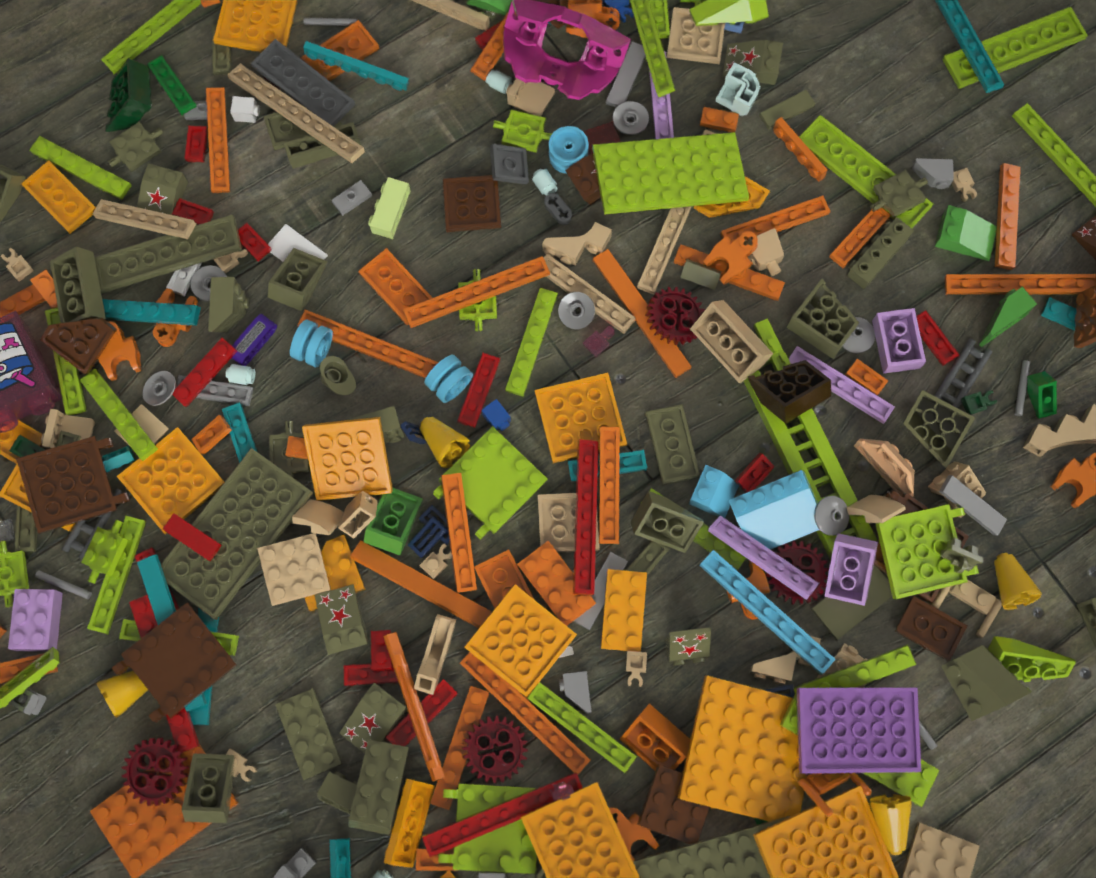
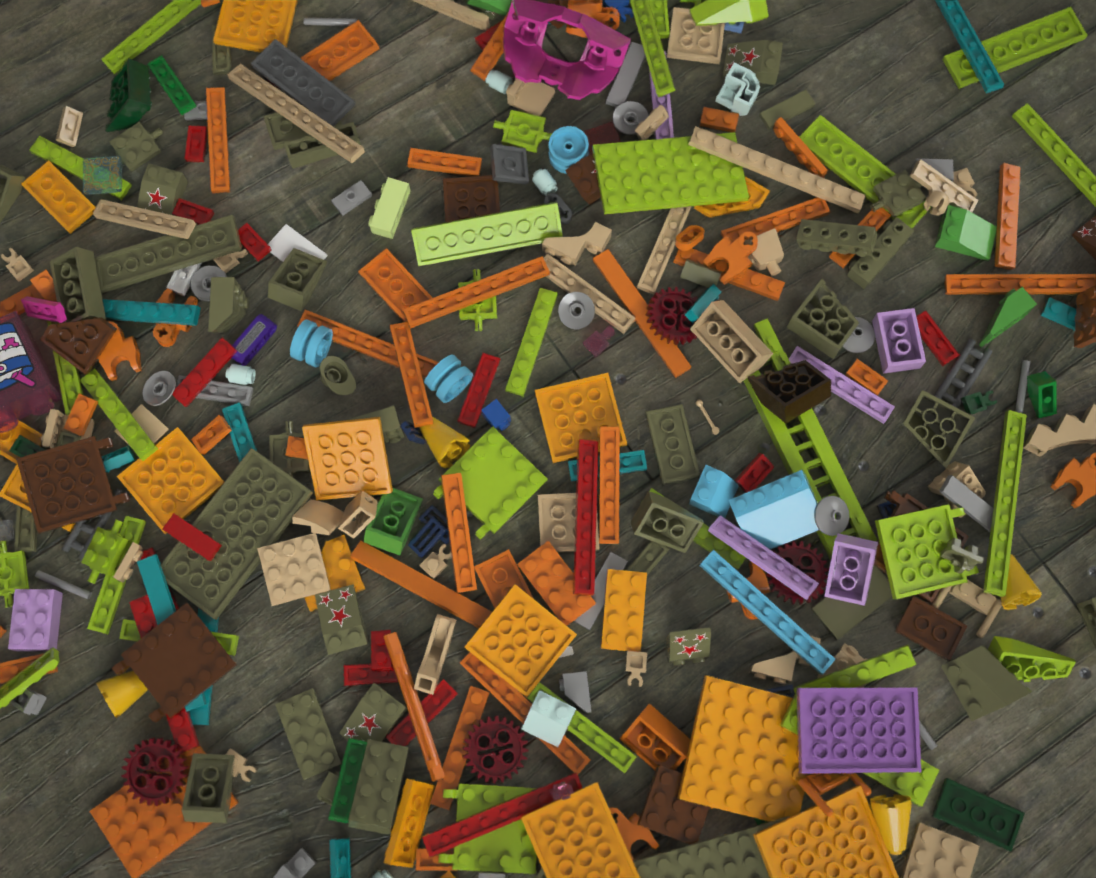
(44, 309): none -> dark pink plate
(69, 126): none -> tan plate
(80, 414): none -> orange plate
(102, 175): none -> clear light blue plate
(124, 570): none -> tan plate
(244, 109): white brick -> none
(347, 781): none -> green tile
(351, 64): teal plate -> none
(411, 374): none -> orange plate
(444, 162): none -> orange plate
(486, 233): none -> lime plate
(548, 718): none -> light aqua slope
(651, 123): none -> tan plate
(689, 237): none -> orange plate
(702, 303): none -> teal piece
(715, 430): none -> tan hinge
(776, 169): none -> tan plate
(836, 237): none -> olive brick
(876, 508): tan slope -> none
(889, 464): light nougat wedge -> none
(941, 190): none -> tan plate
(978, 814): none -> dark green tile
(1005, 504): none -> lime plate

